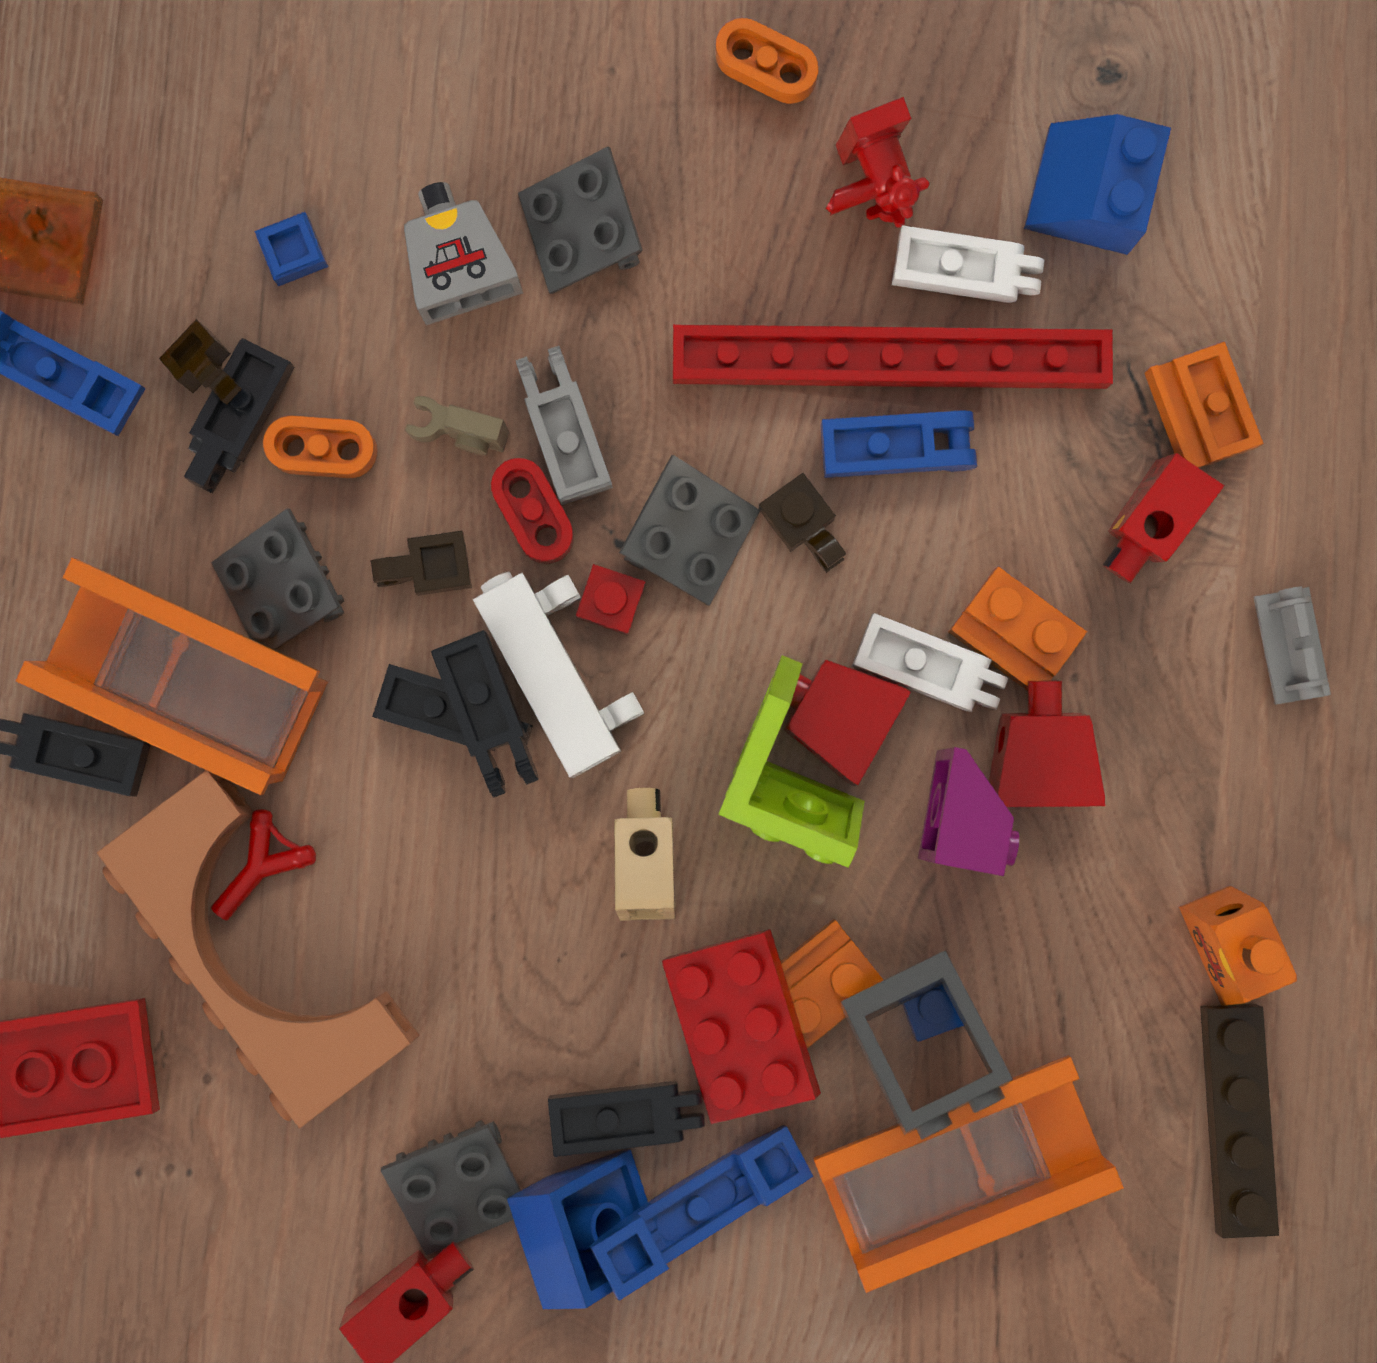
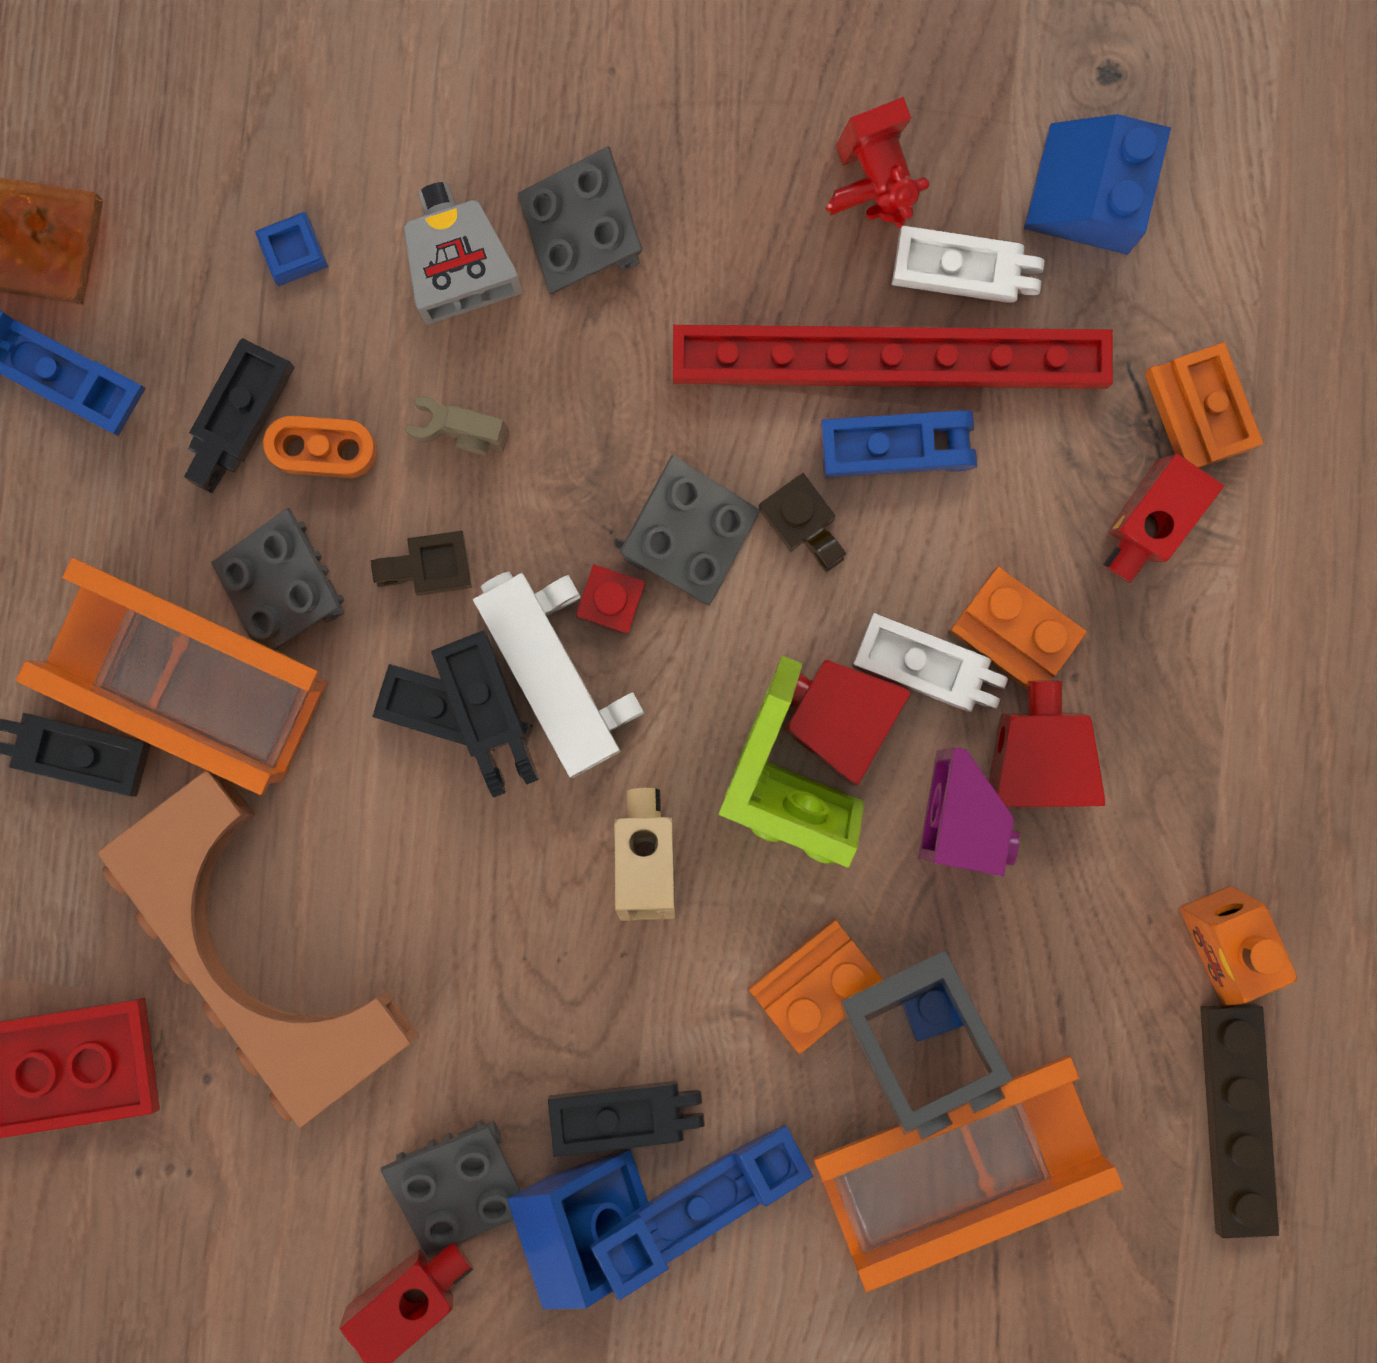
(197, 361): dark brown plate -> none
(261, 864): red piece -> none
(533, 512): red plate -> none
(564, 432): light grey hinge -> none
(741, 1027): red plate -> none
(769, 59): orange plate -> none
(1292, 645): light grey hinge -> none

